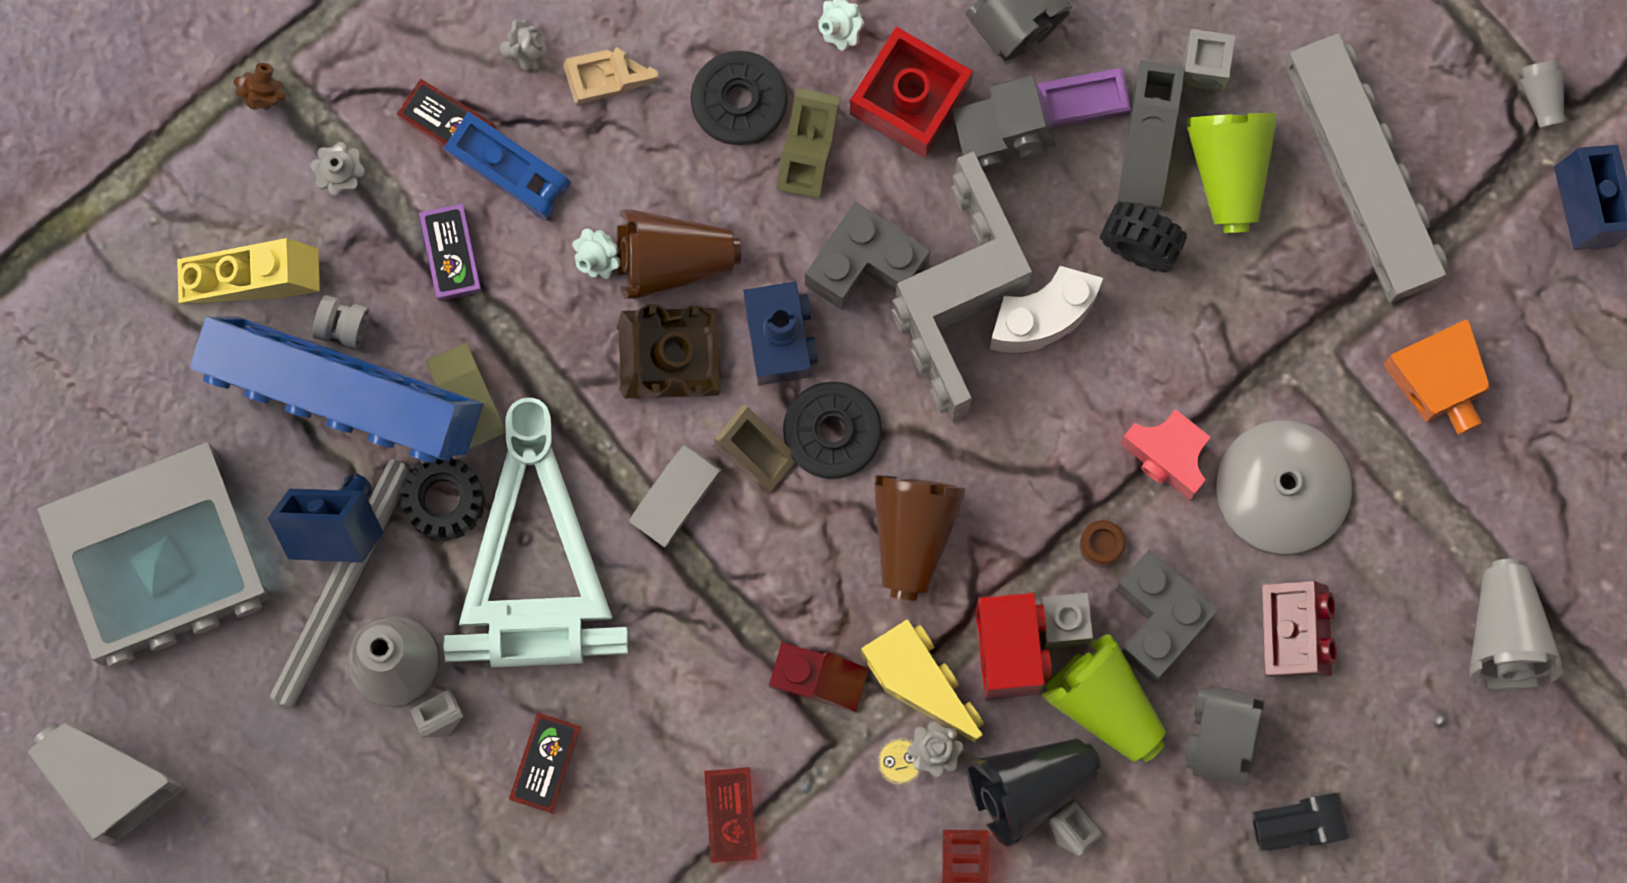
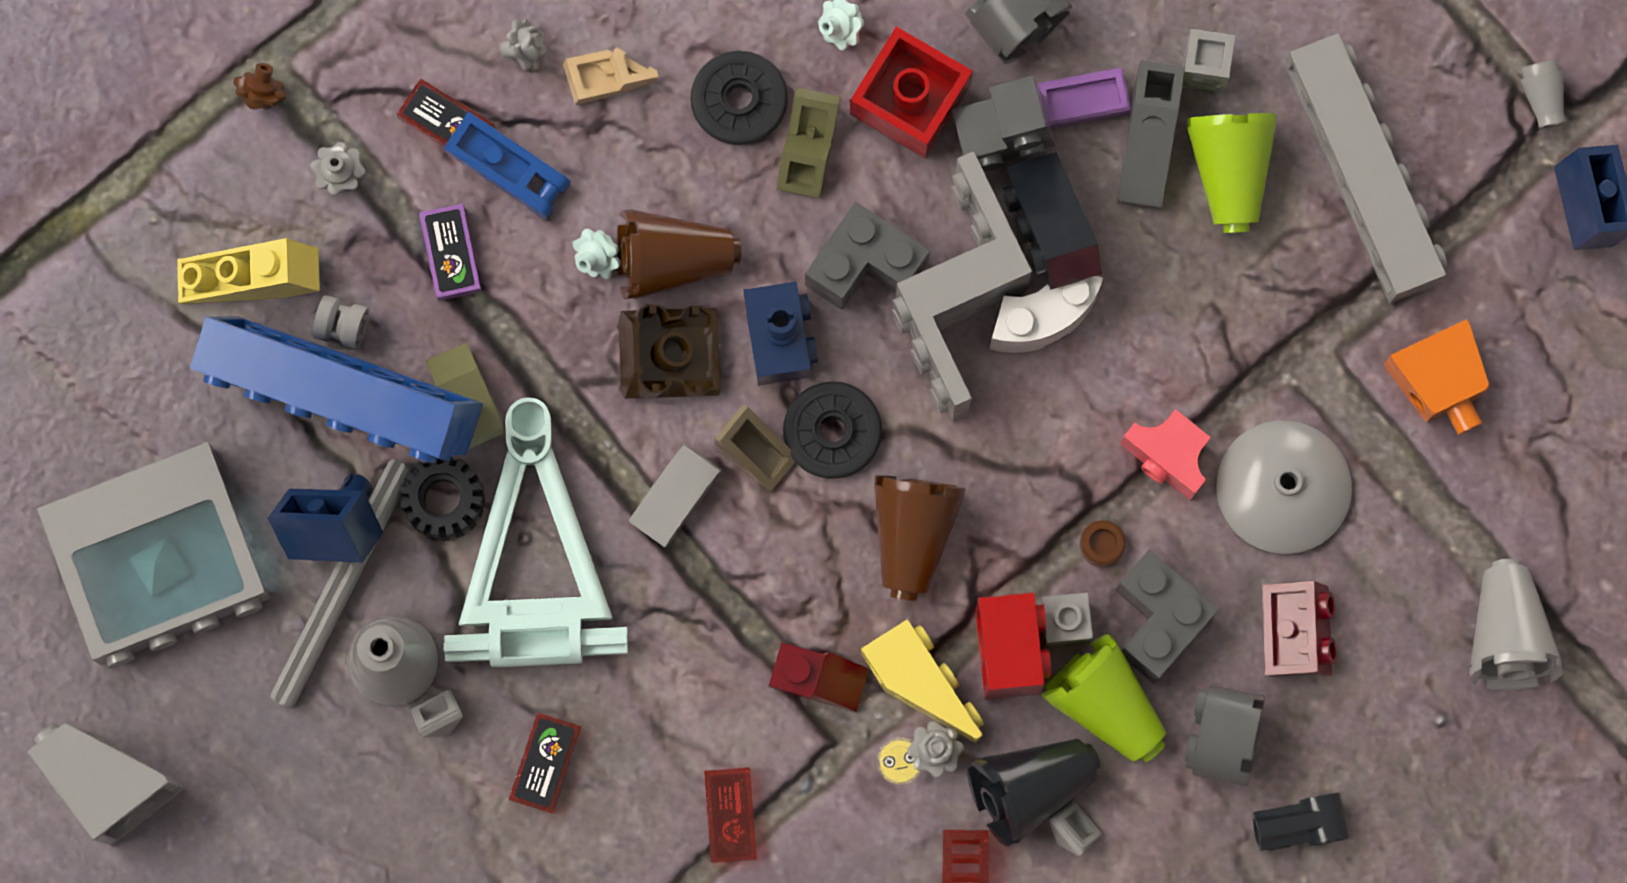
(1051, 221): none -> black brick
(1143, 236): black tyre -> none

